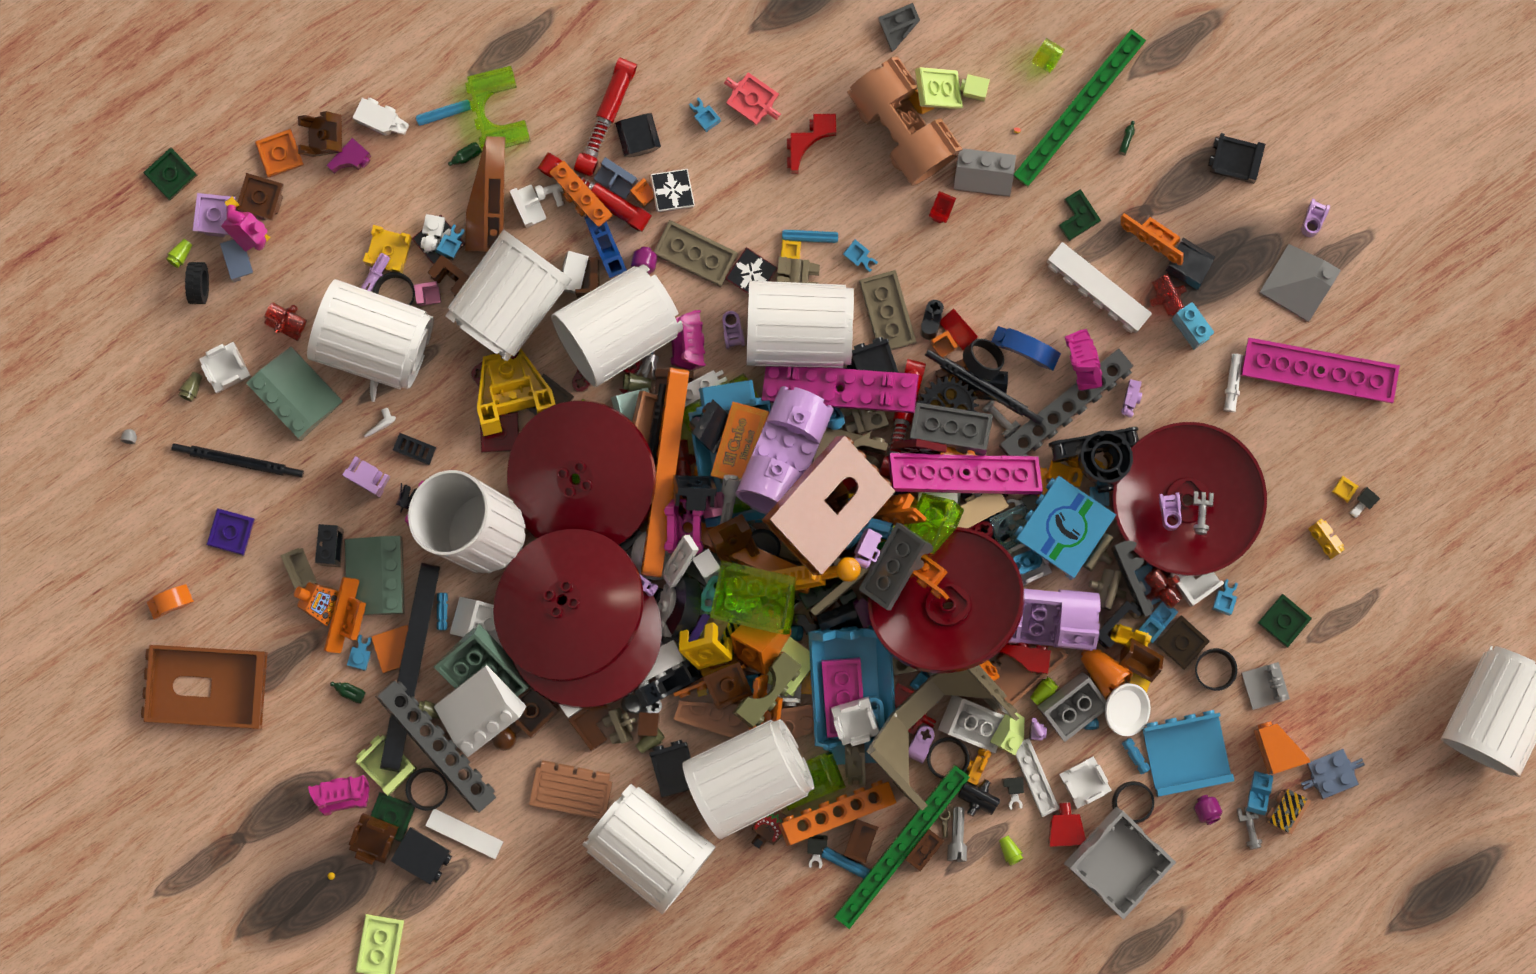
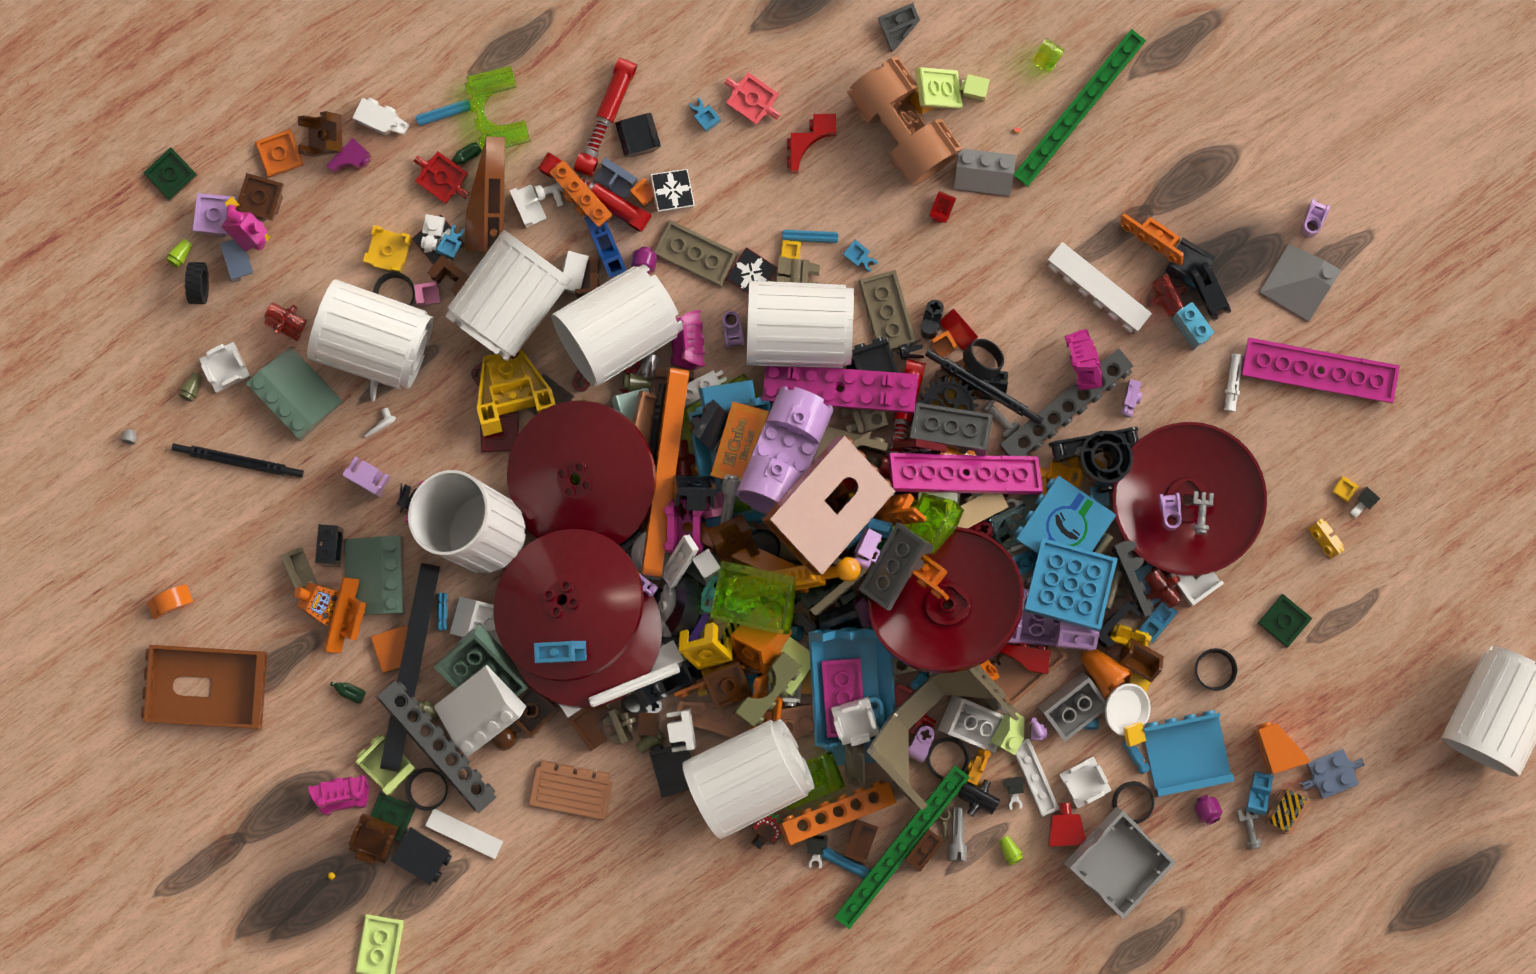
(230, 531): dark purple tile -> none
(359, 656): dark azure plate -> none
(376, 271): lavender axle -> none
(398, 444): black slope -> none
(440, 178): none -> red plate
(560, 651): none -> dark azure panel
(634, 684): none -> white axle
(648, 847): white container -> none
(681, 730): none -> white panel
(837, 419): dark azure plate -> none
(905, 350): none -> black piece
(1026, 346): blue arch -> none
(1044, 690): lime cone -> none
(1070, 585): none -> dark azure plate
(1083, 218): dark green tile -> none
(1128, 134): dark green piece -> none
(1134, 734): none -> yellow tile
(1182, 642): dark brown tile -> none
(1210, 291): none -> black piece
(1225, 600): dark azure plate -> none
(1236, 158): black panel -> none
(1265, 685): light grey hinge -> none

